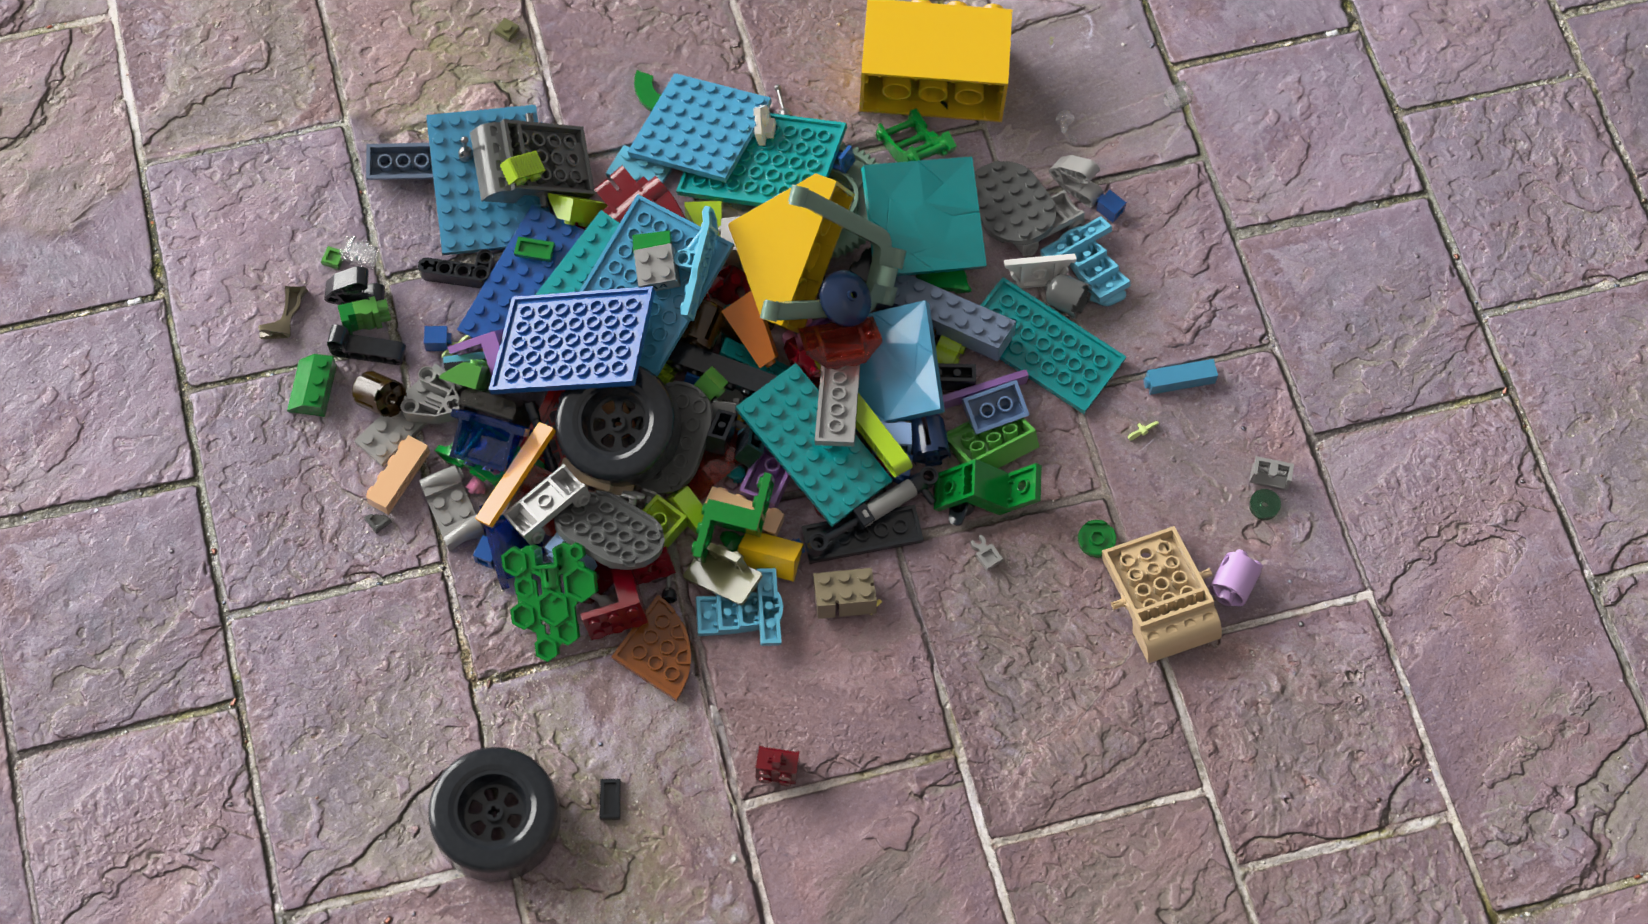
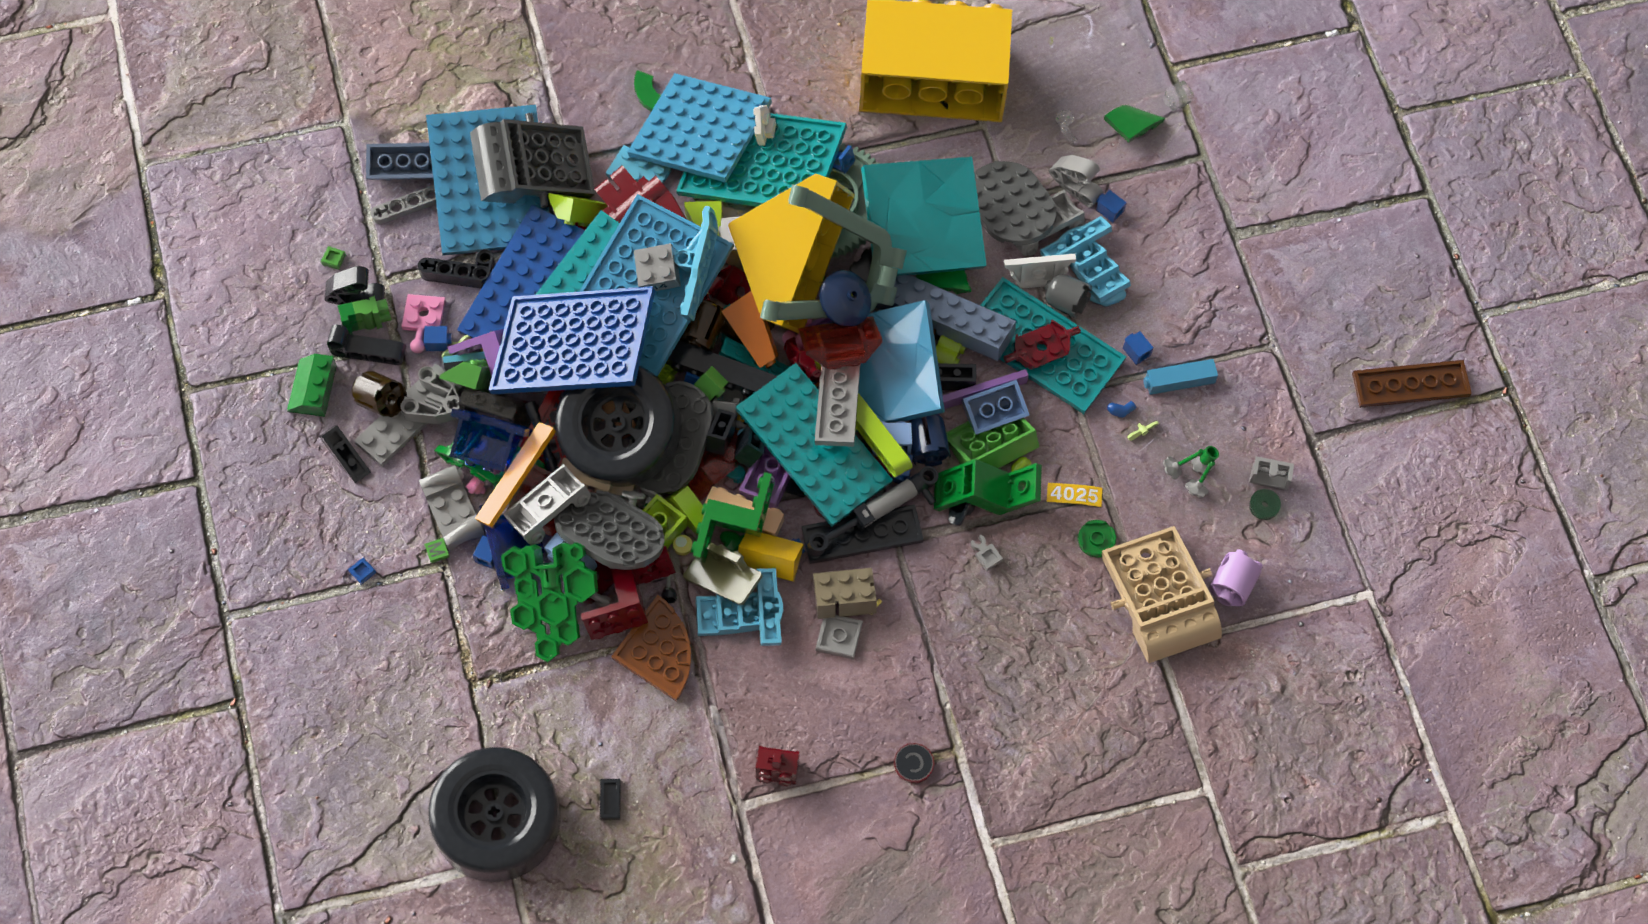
(281, 328): dark tan animal -> none
(344, 453): none -> black slope
(359, 252): clear gear -> none
(362, 571): none -> blue tile
(377, 522): dark grey tile -> none
(398, 474): light nougat brick -> none
(403, 201): none -> light grey beam
(414, 322): none -> bright pink plate
(437, 550): none -> bright green tile
(465, 150): flat silver hinge -> none
(507, 29): olive plate -> none
(522, 168): lime brick -> none
(534, 249): green tile -> none
(653, 239): green tile -> none
(682, 545): none -> light yellow tile
(783, 111): flat silver hinge -> none
(793, 488): none -> black tile
(839, 636): none -> light grey tile
(914, 763): none -> black tile
(933, 142): green fence -> none
(1020, 463): none -> lime arm
(1053, 336): none -> dark red plate
(1074, 494): none -> yellow sticker
(1120, 410): none -> blue arm
(1132, 121): none -> green slope
(1137, 347): none -> blue brick
(1202, 462): none -> light grey plant
(1411, 383): none -> reddish brown plate

